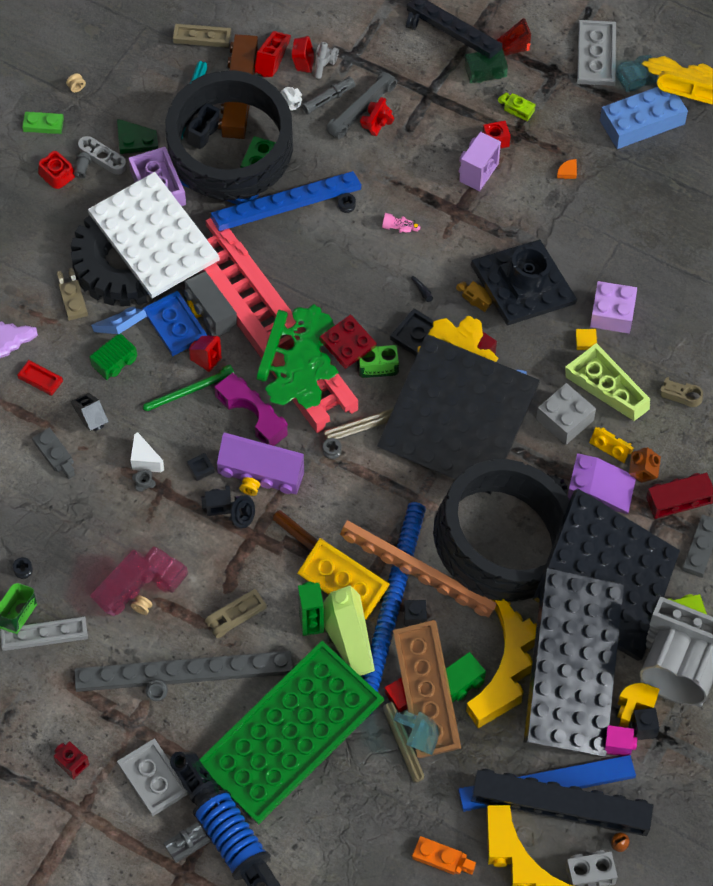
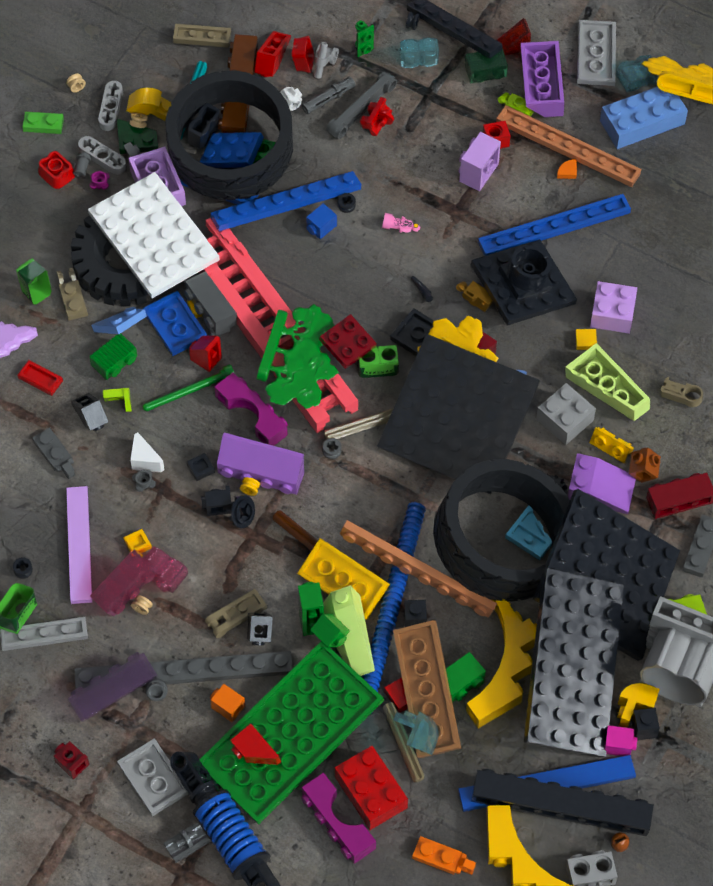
(40, 289): none -> bright green piece
(79, 545): none -> lavender tile
(99, 176): none -> magenta plate
(112, 687): none -> clear purple brick
(114, 112): none -> light grey beam
(118, 394): none -> lime tile
(131, 150): none -> dark grey plate
(137, 541): none -> yellow tile
(138, 120): none -> tan bush
(148, 101): none -> yellow brick
(227, 702): none -> orange brick
(232, 149): none -> blue plate
(253, 747): none -> red slope
(264, 635): none -> brick
(321, 221): none -> blue brick
(330, 630): none -> green brick
(353, 839): none -> magenta arch
(364, 38): none -> green hinge
(371, 787): none -> red brick
(419, 52): none -> clear light blue brick
(529, 534): none -> medium azure wing
(543, 78): none -> medium lavender slope
(555, 224): none -> blue plate
(569, 146): none -> nougat plate

